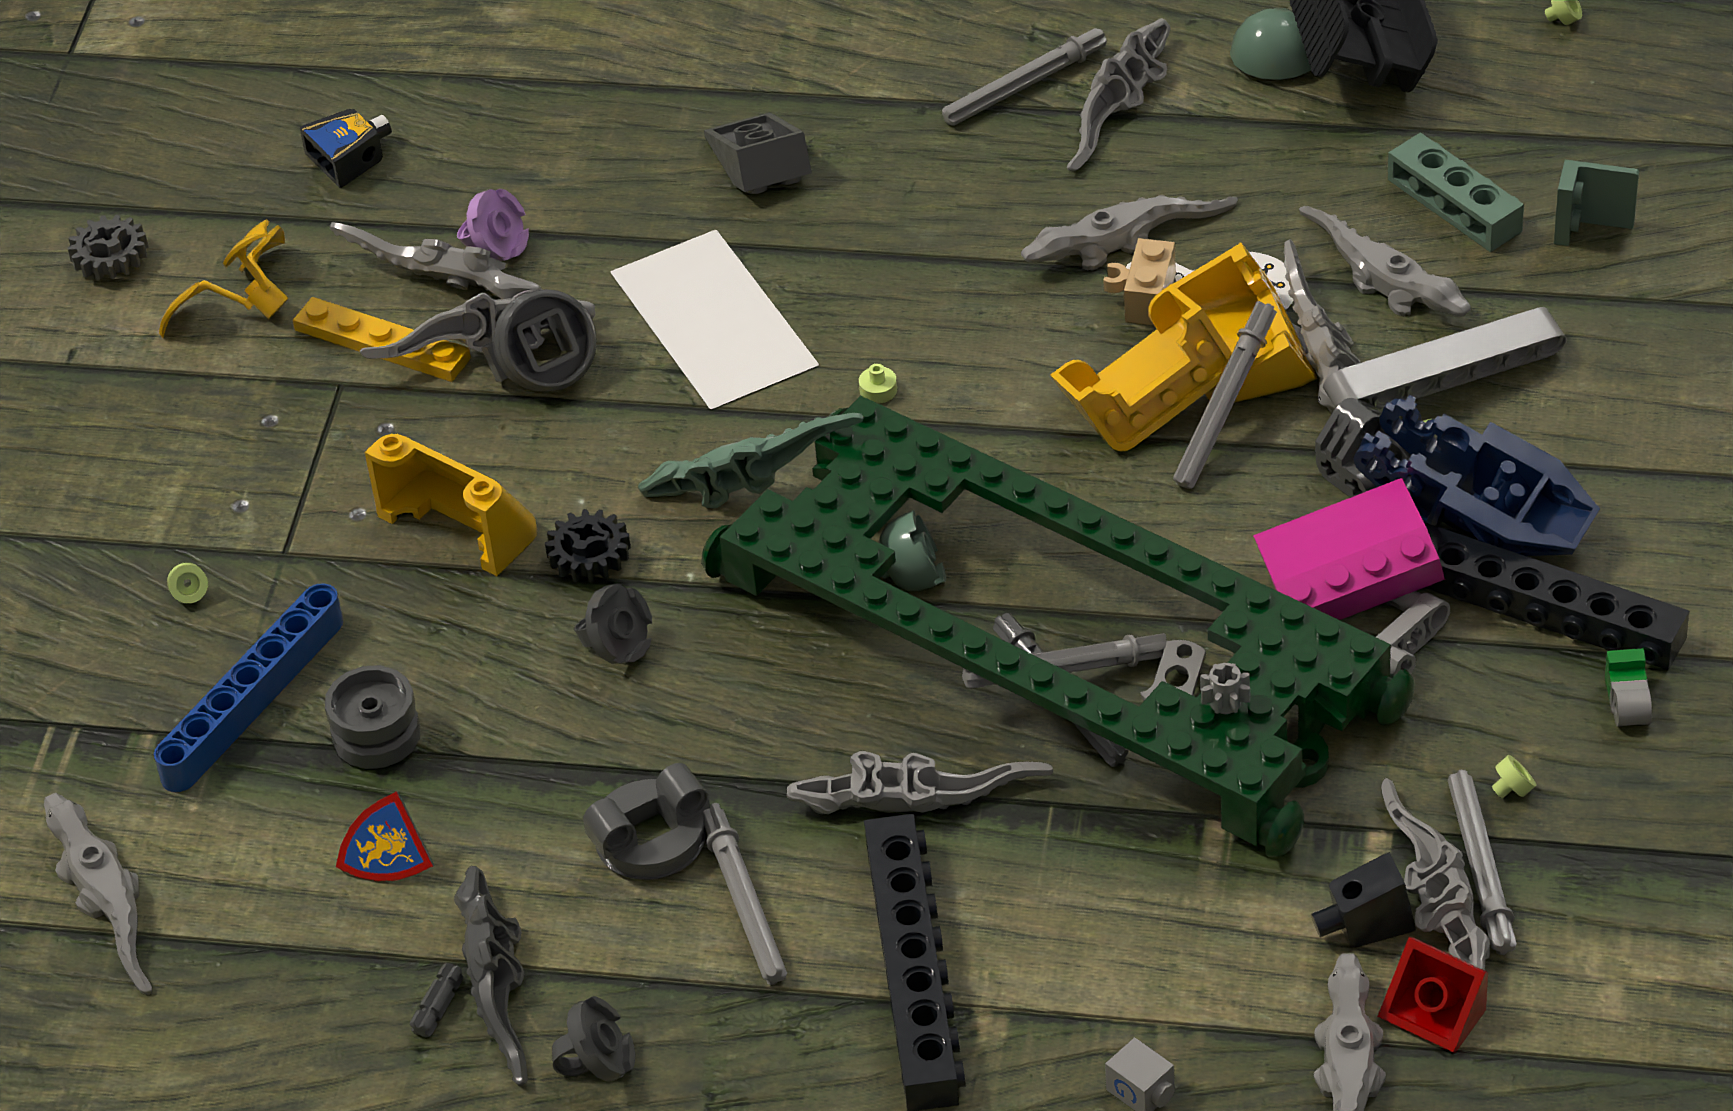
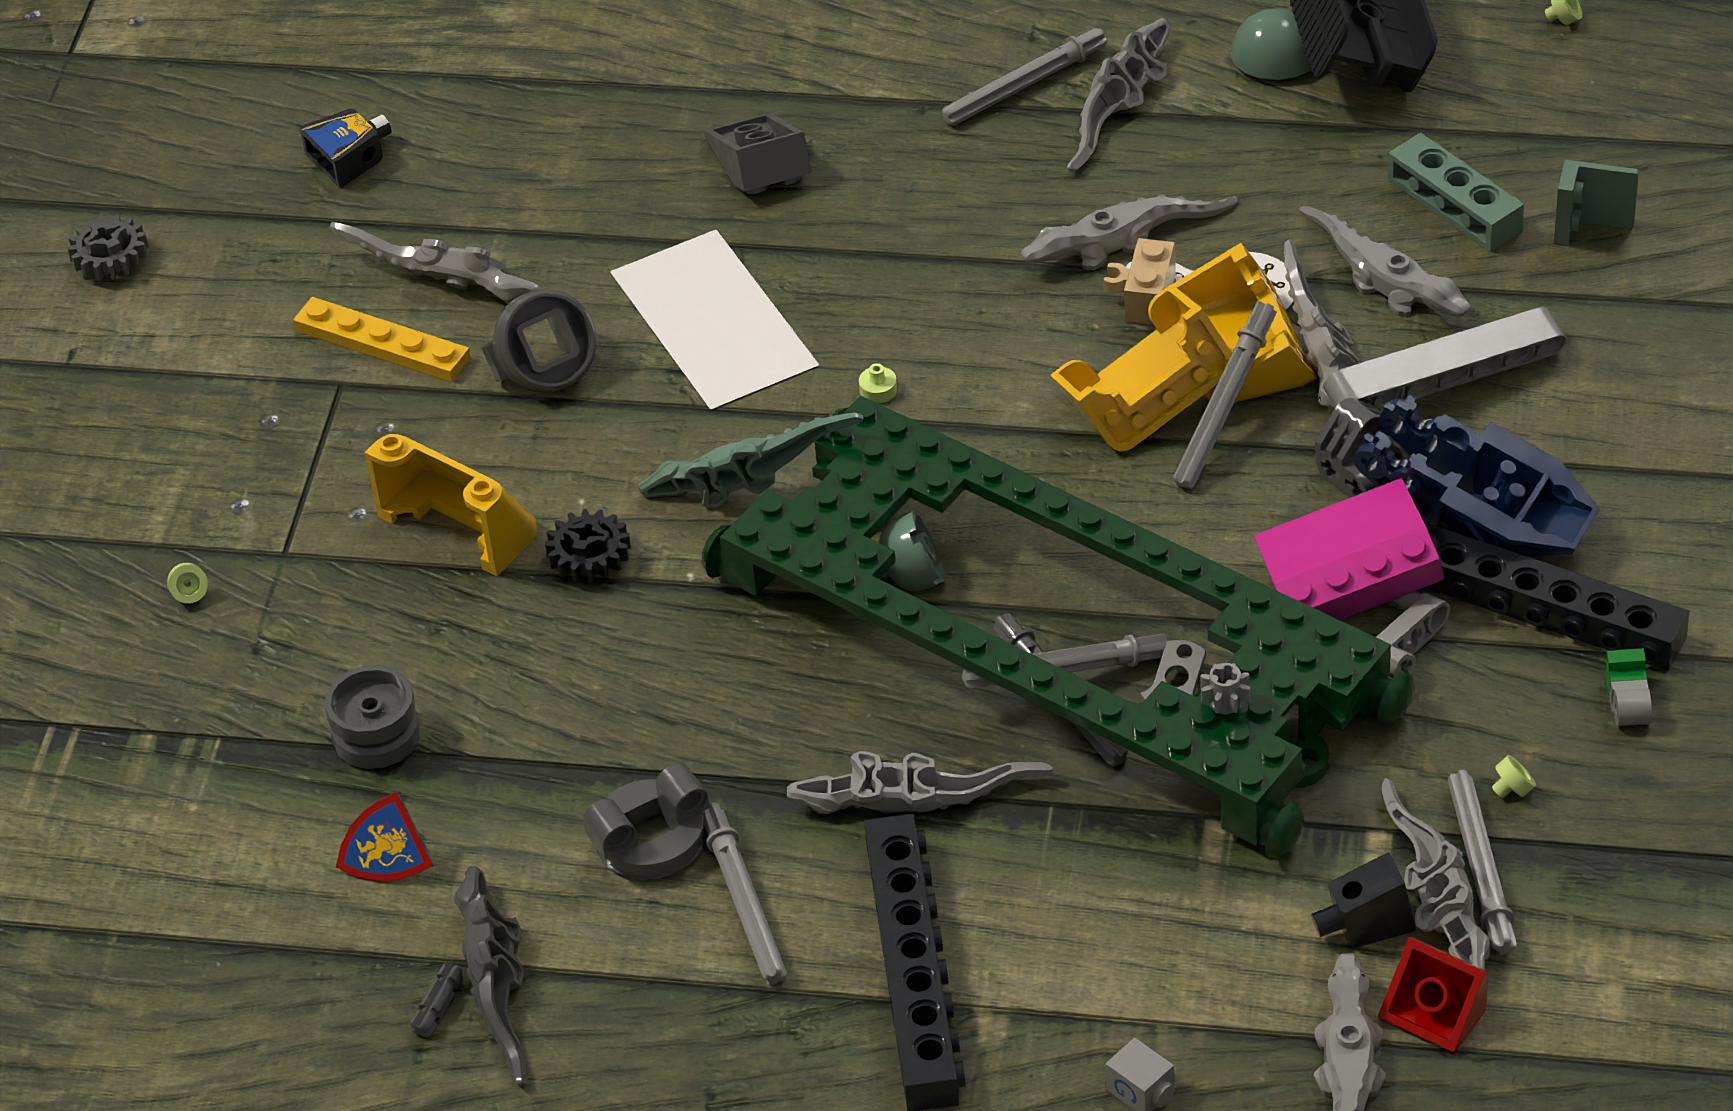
(100, 879): light grey animal -> none
(248, 688): blue beam -> none
(261, 291): yellow plant -> none
(468, 323): light grey animal -> none
(495, 224): lavender tile -> none
(596, 1042): dark grey tile -> none
(616, 624): dark grey tile -> none

